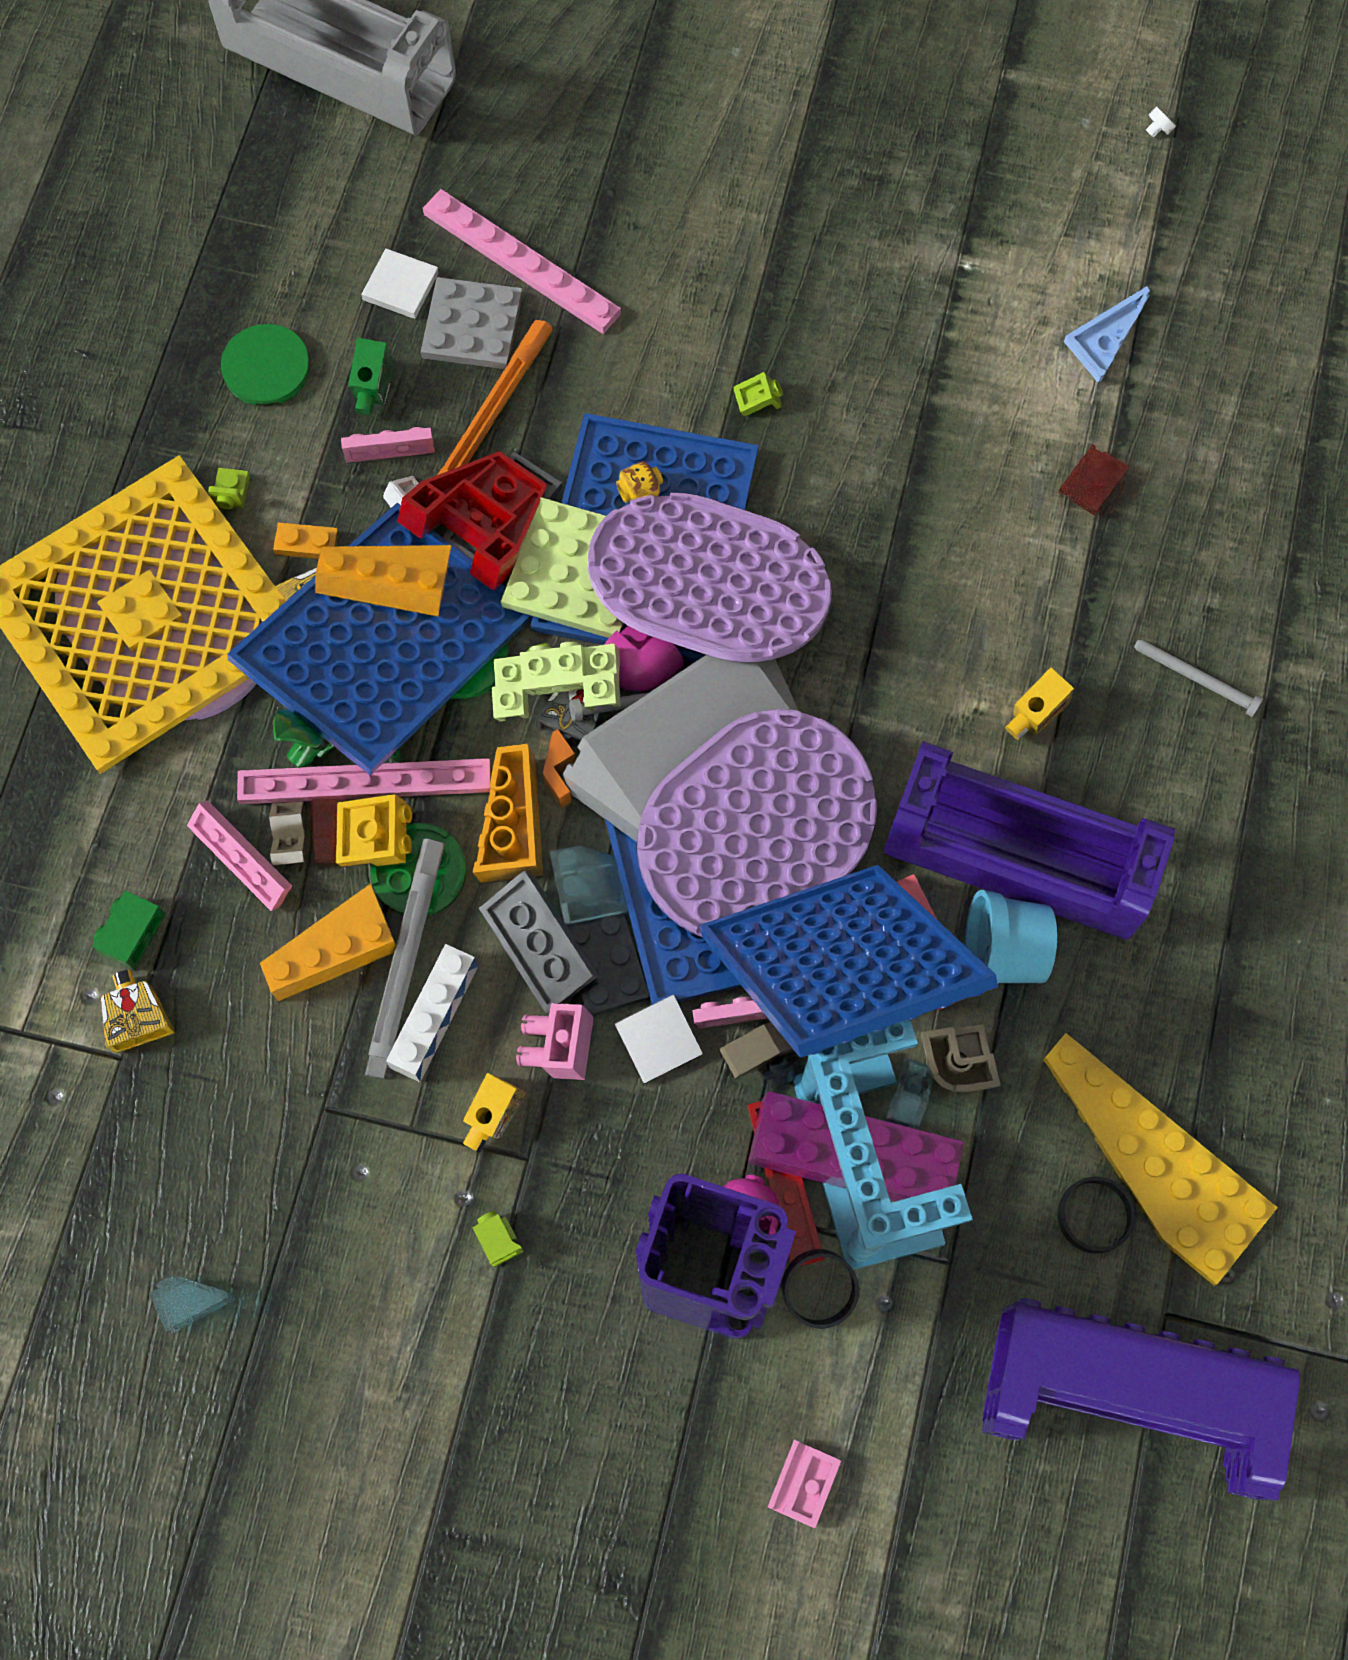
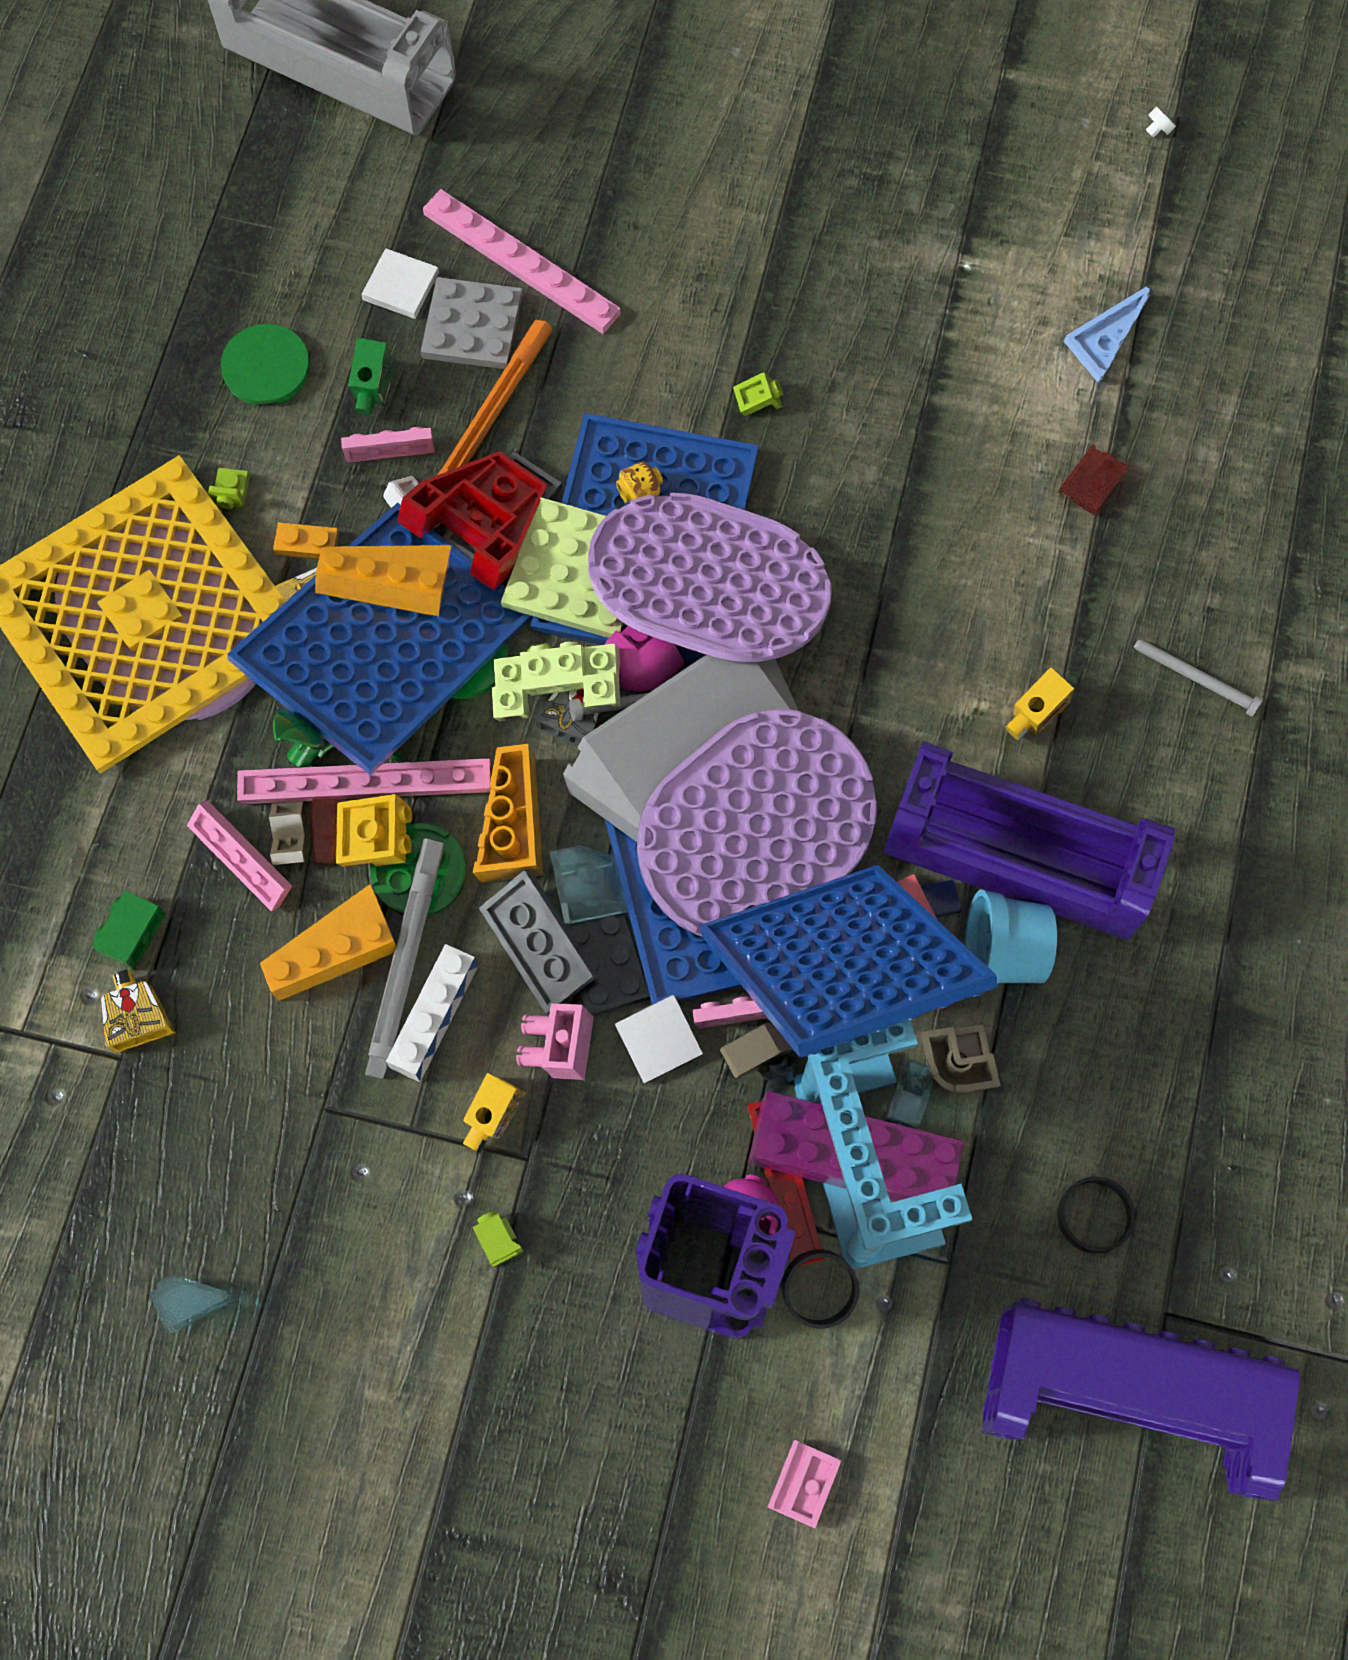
(557, 759): orange slope -> none
(943, 898): none -> clear blue tile
(1182, 1187): yellow wing -> none

